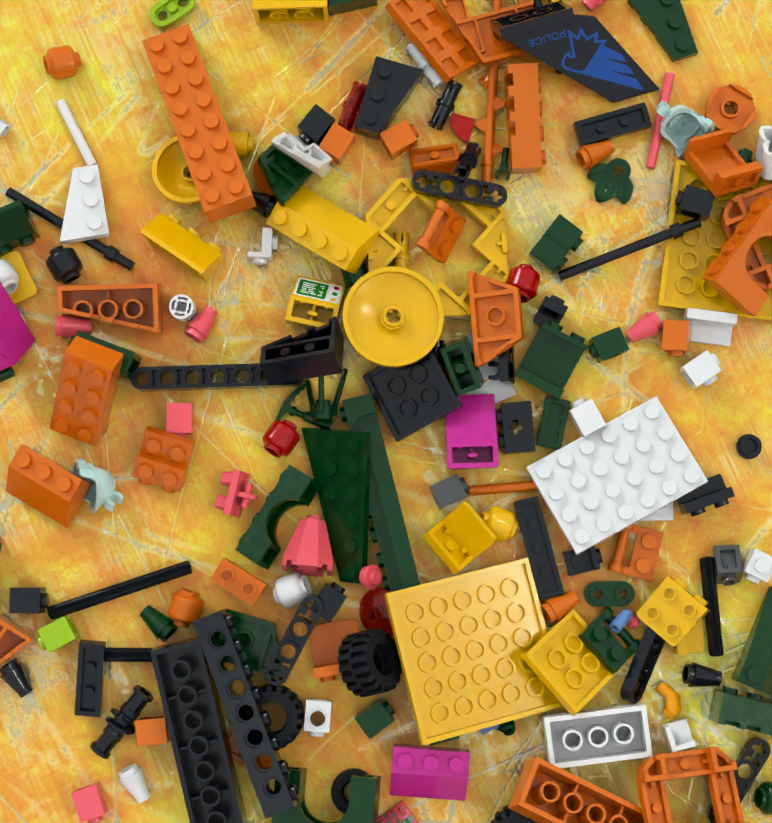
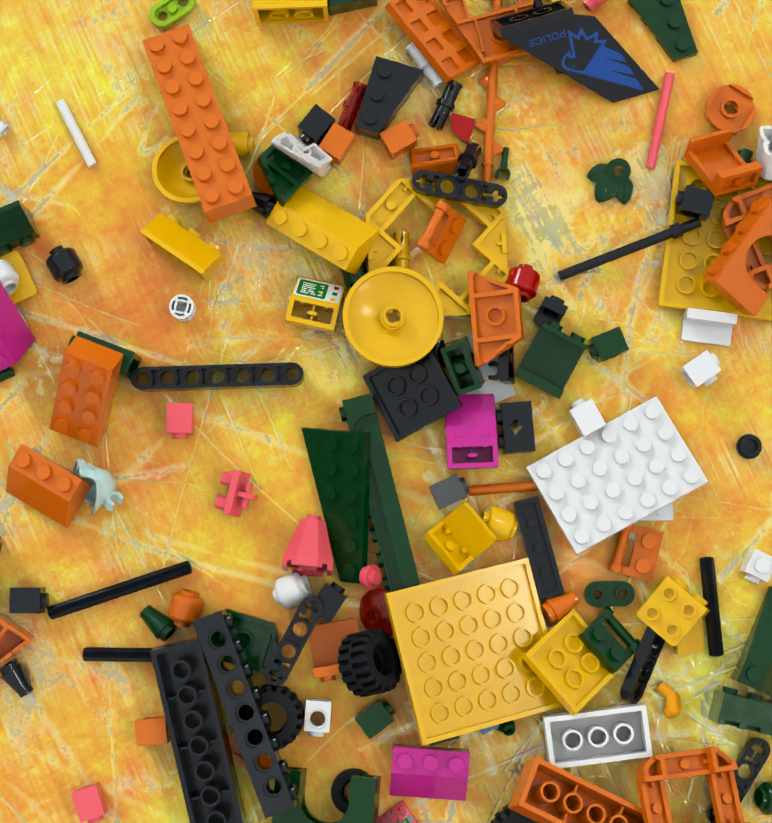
(57, 634): lime brick -> none
(61, 62): orange head -> none
(69, 325): coral cone -> none
(85, 207): white wing -> none
(90, 678): black plate -> none
(110, 253): black bar -> none
(120, 304): orange wedge -> none
(122, 722): black piece -> none
(134, 781): white cone -> none
(163, 459): orange plate -> none
(201, 324): coral cone -> none
(239, 581): orange brick -> none
(260, 540): dark green arch -> none
(269, 243): white bracket -> none
(281, 438): red head -> none
(286, 407): dark green piece -> none
(304, 356): black wedge -> none
(321, 409): dark green plant -> none
(523, 118): orange wedge -> none
(552, 423): dark green plate -> none
(556, 243): dark green brick -> none
(583, 562): black bracket -> none
(594, 153): orange cone -> none
(612, 124): black plate -> none
(623, 618): medium blue arm -> none
(645, 327): coral cone -> none
(676, 337): orange brick -> none
(678, 735): white panel -> none
(681, 124): light aqua helmet -> none
(700, 676): black cone -> none
(711, 493): black bracket -> none
(728, 564): dark grey bracket -> none

